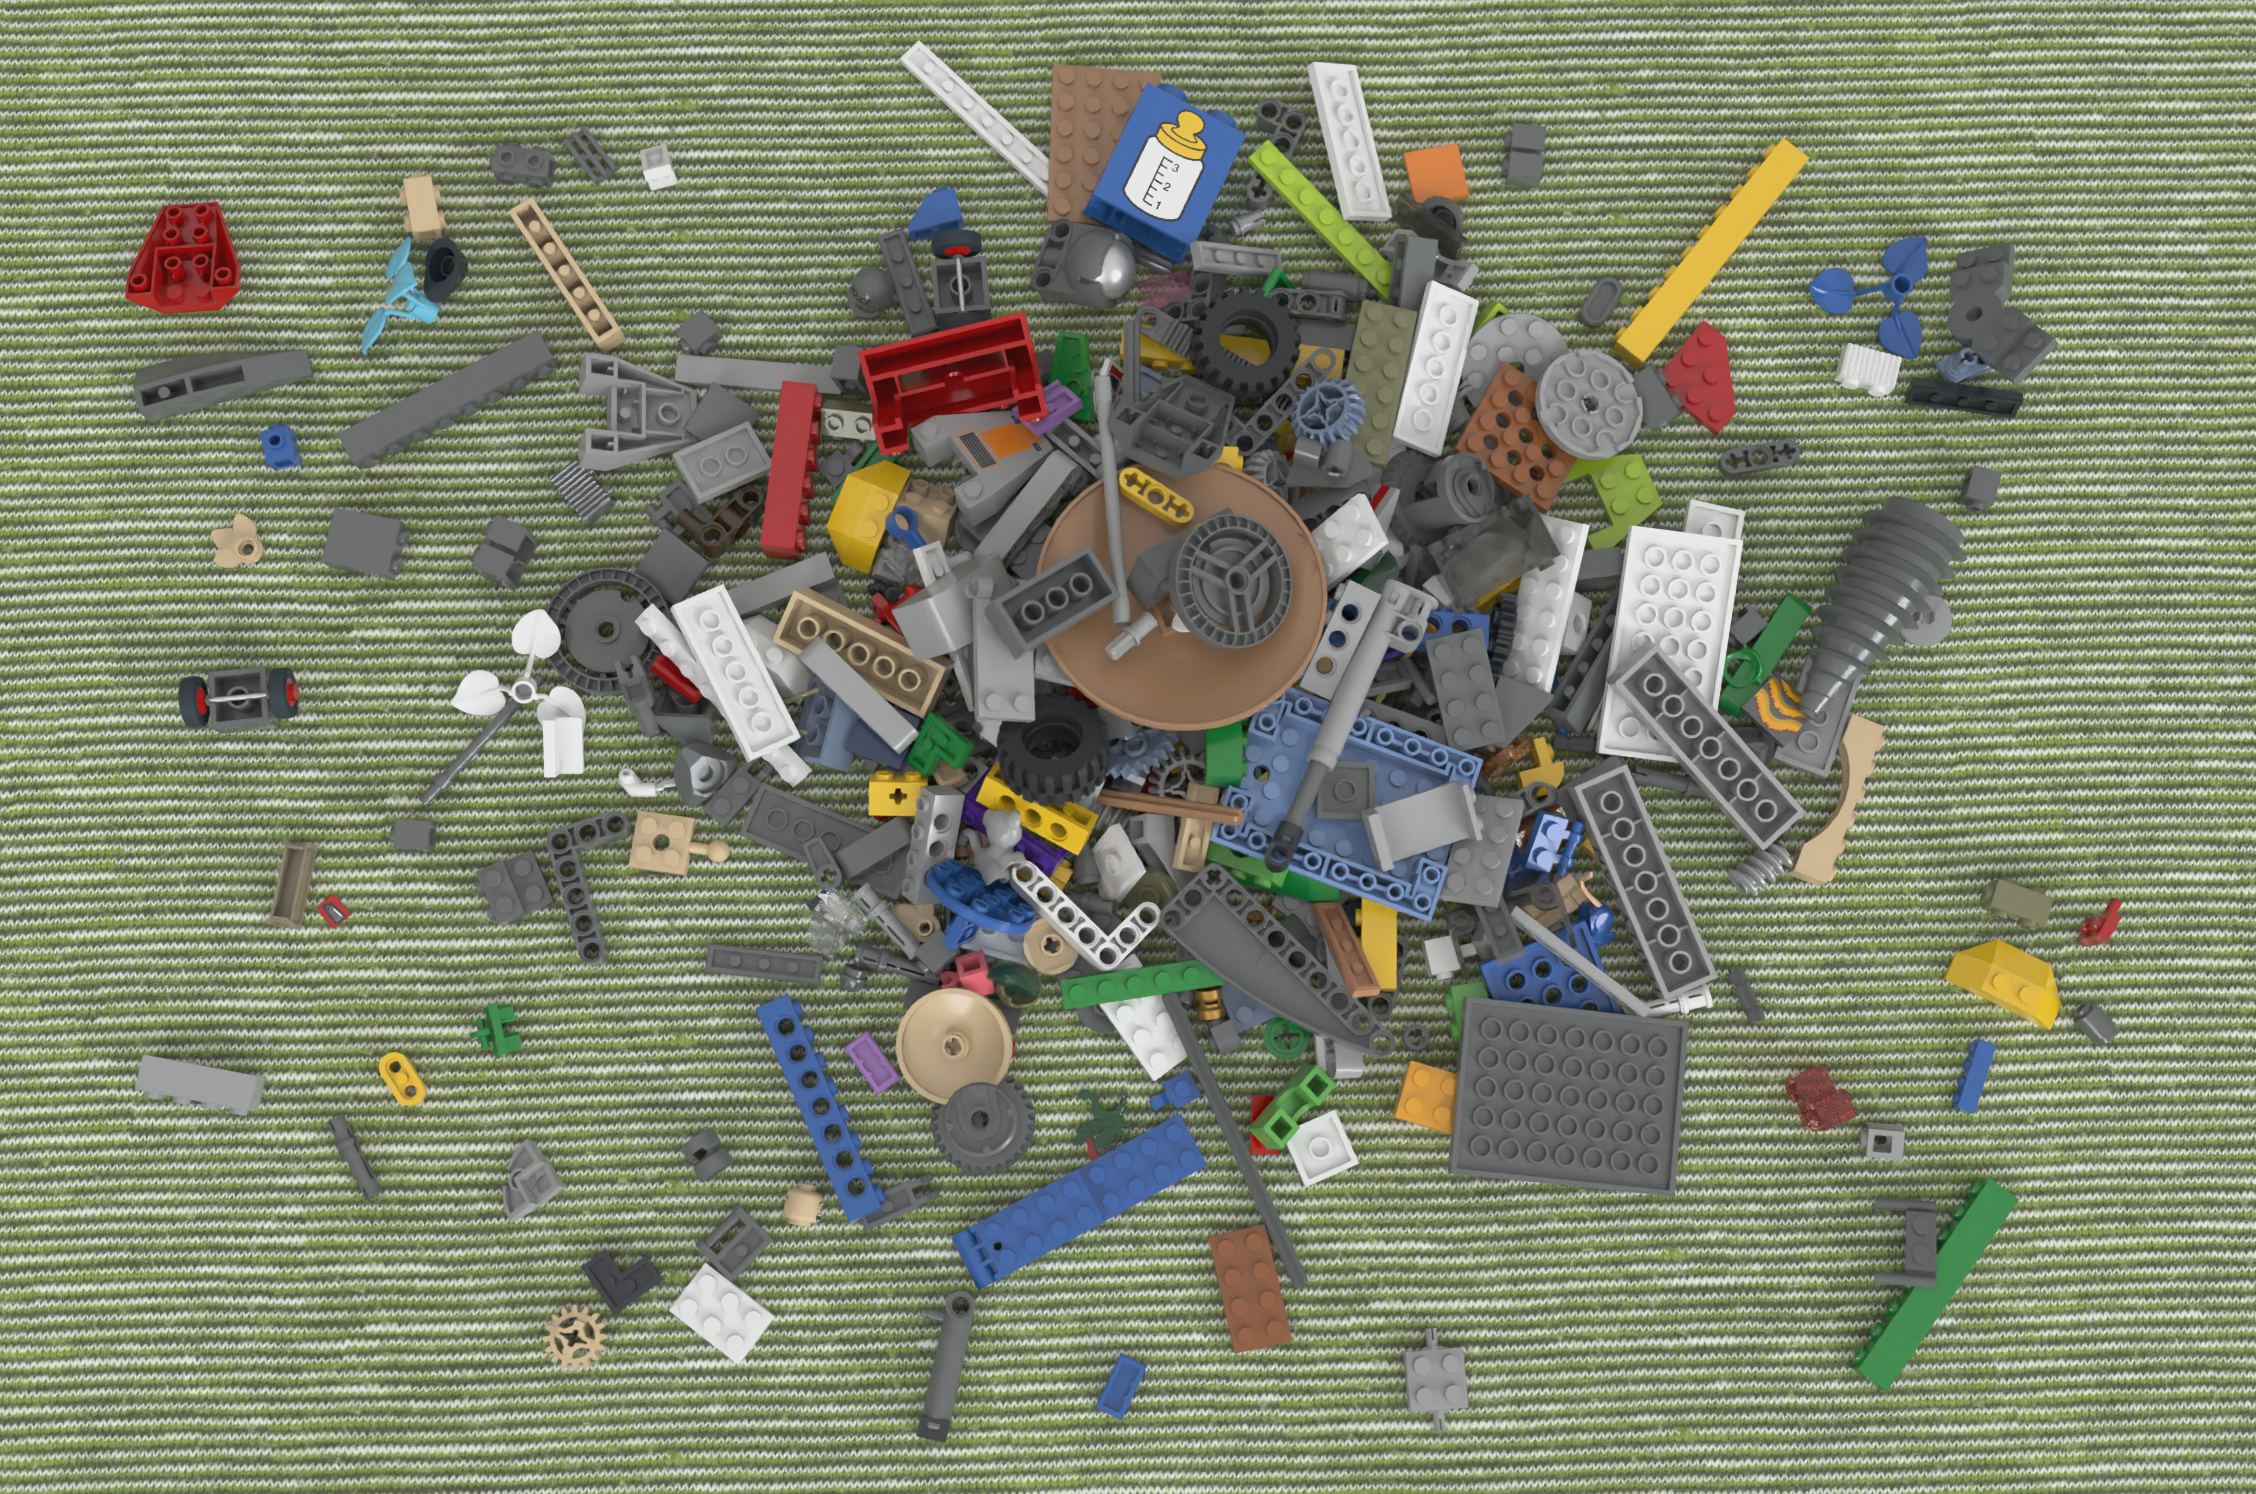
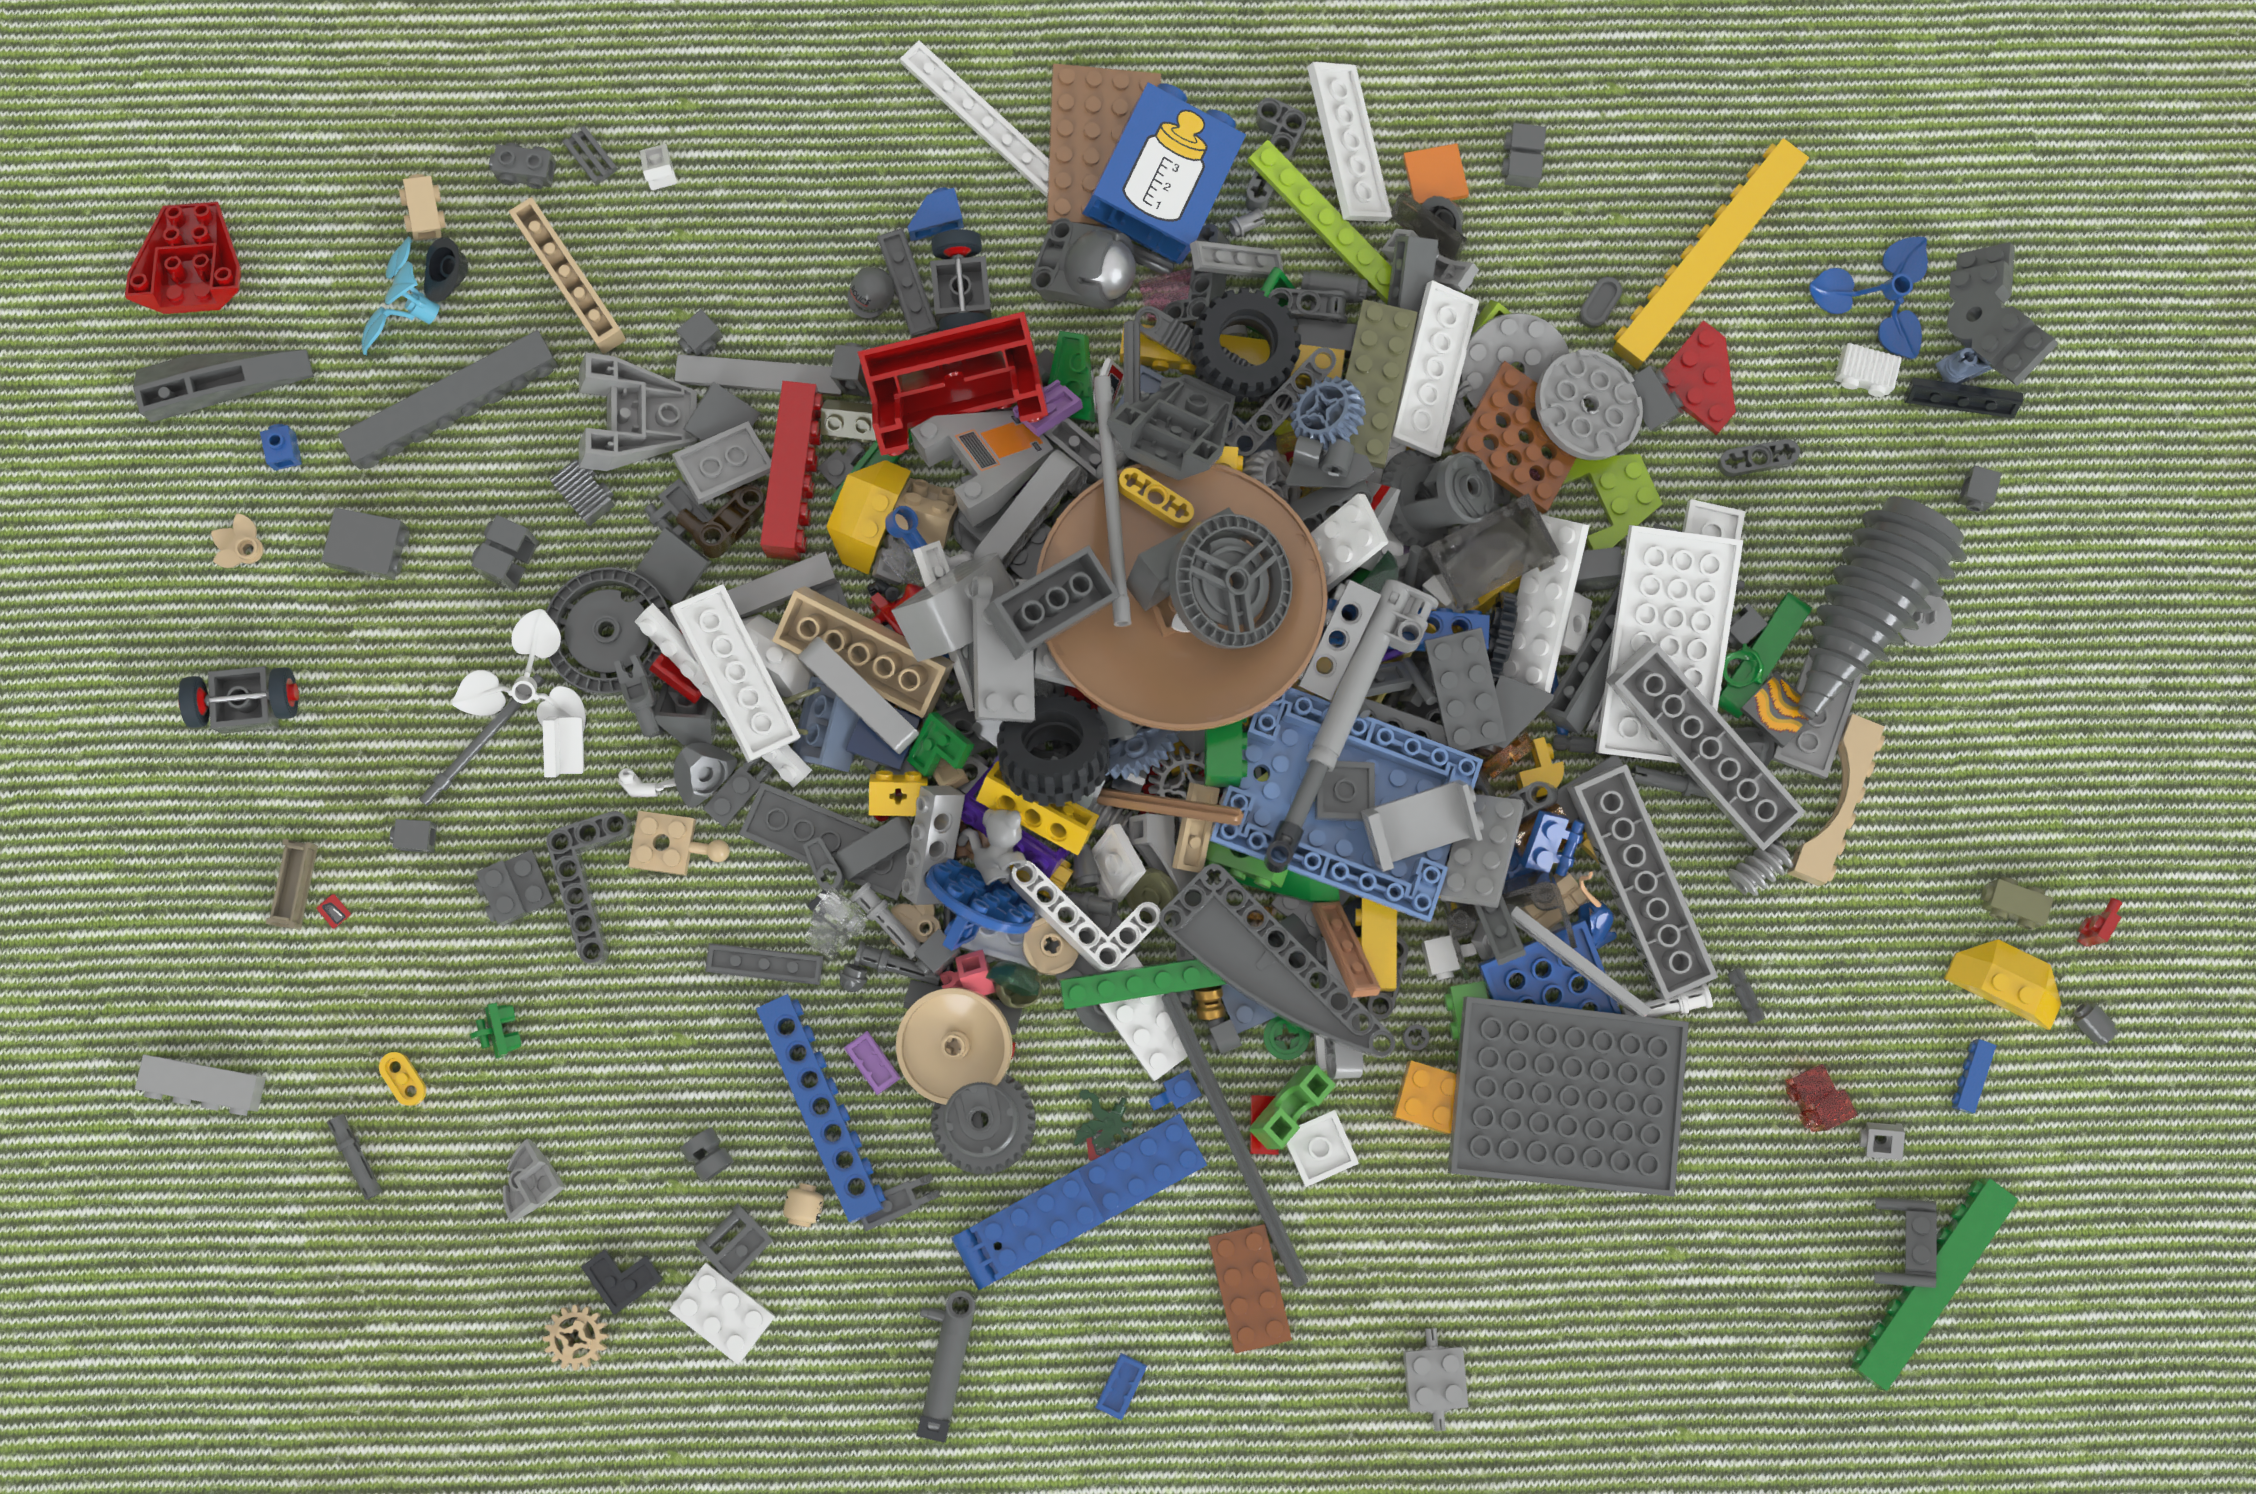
(1131, 636): light grey axle -> none

